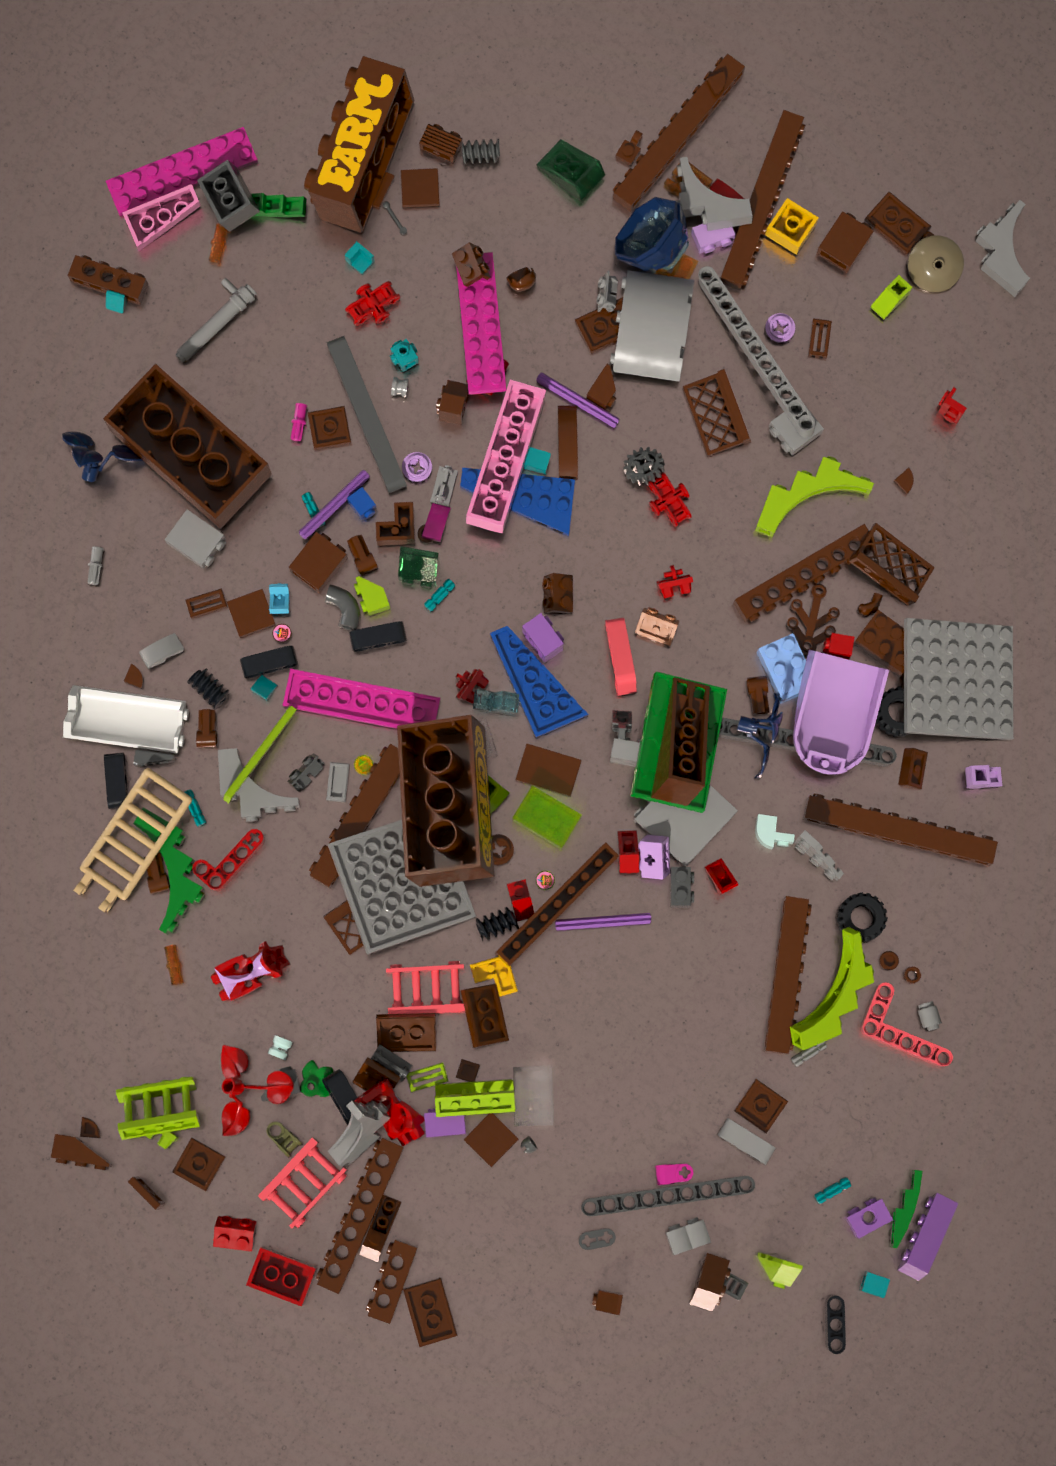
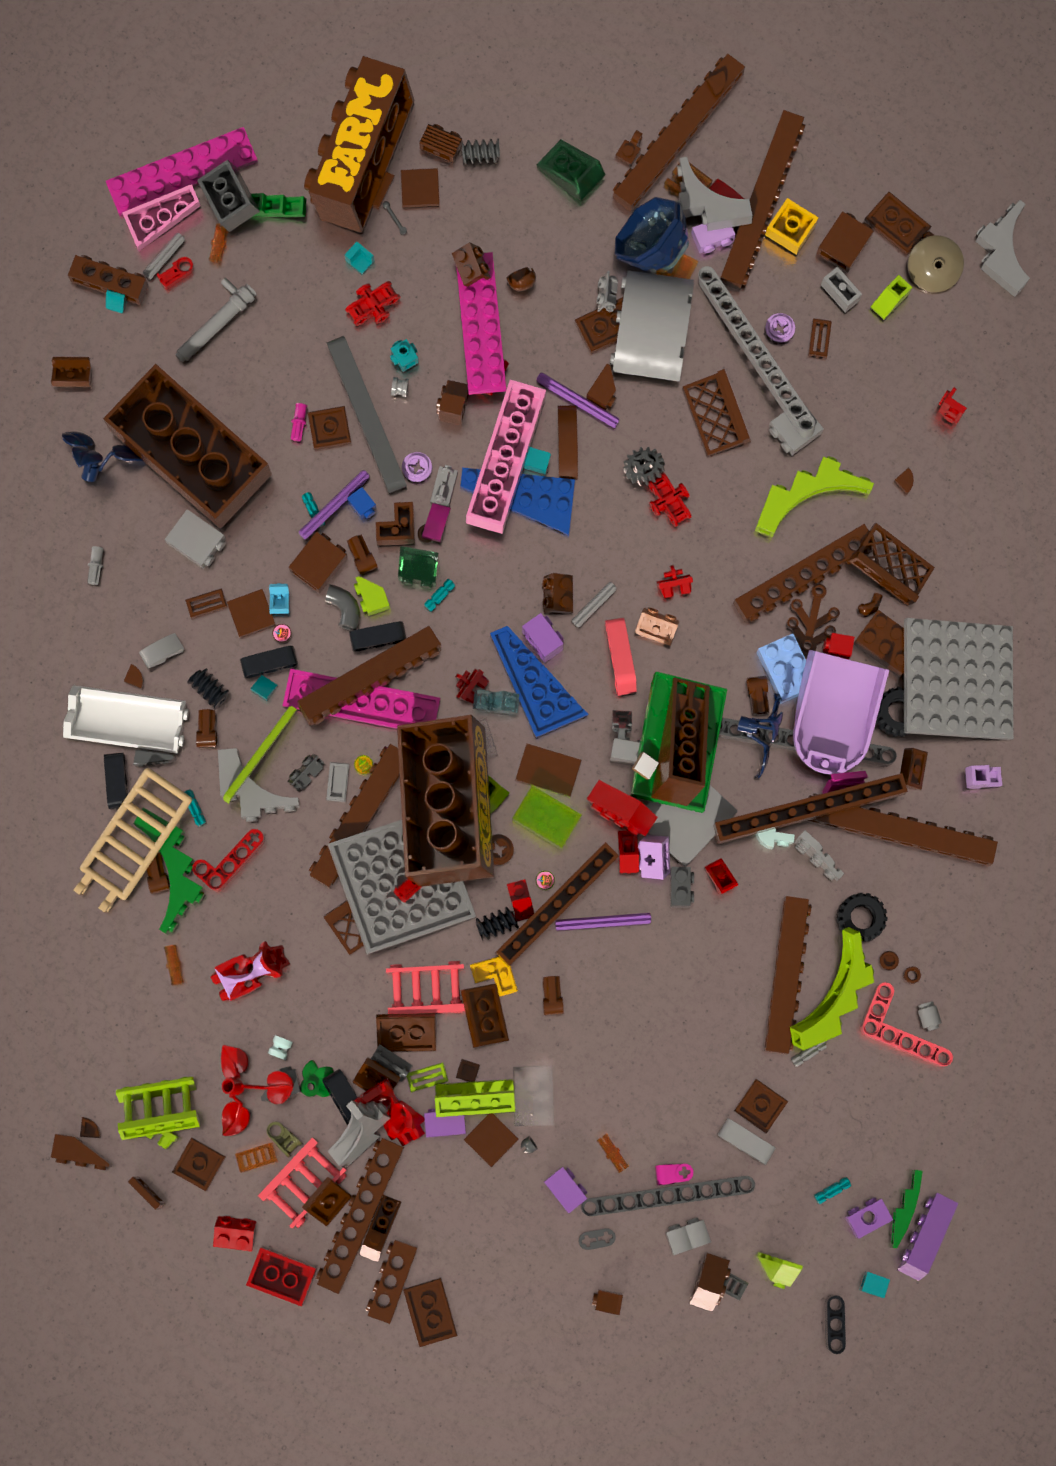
(71, 371): none -> reddish brown bracket
(163, 256): none -> light grey axle
(175, 274): none -> red piece
(272, 1153): none -> clear orange slope
(327, 1201): none -> reddish brown tile
(369, 675): none -> reddish brown brick
(406, 890): none -> red piece
(552, 996): none -> reddish brown piece
(565, 1189): none -> medium lavender brick
(594, 604): none -> light grey axle
(612, 1153): none -> clear orange pin
(621, 808): none -> red brick
(645, 766): none -> white tile
(810, 808): none -> reddish brown brick
(841, 289): none -> light grey brick
(844, 780): none -> dark pink plate

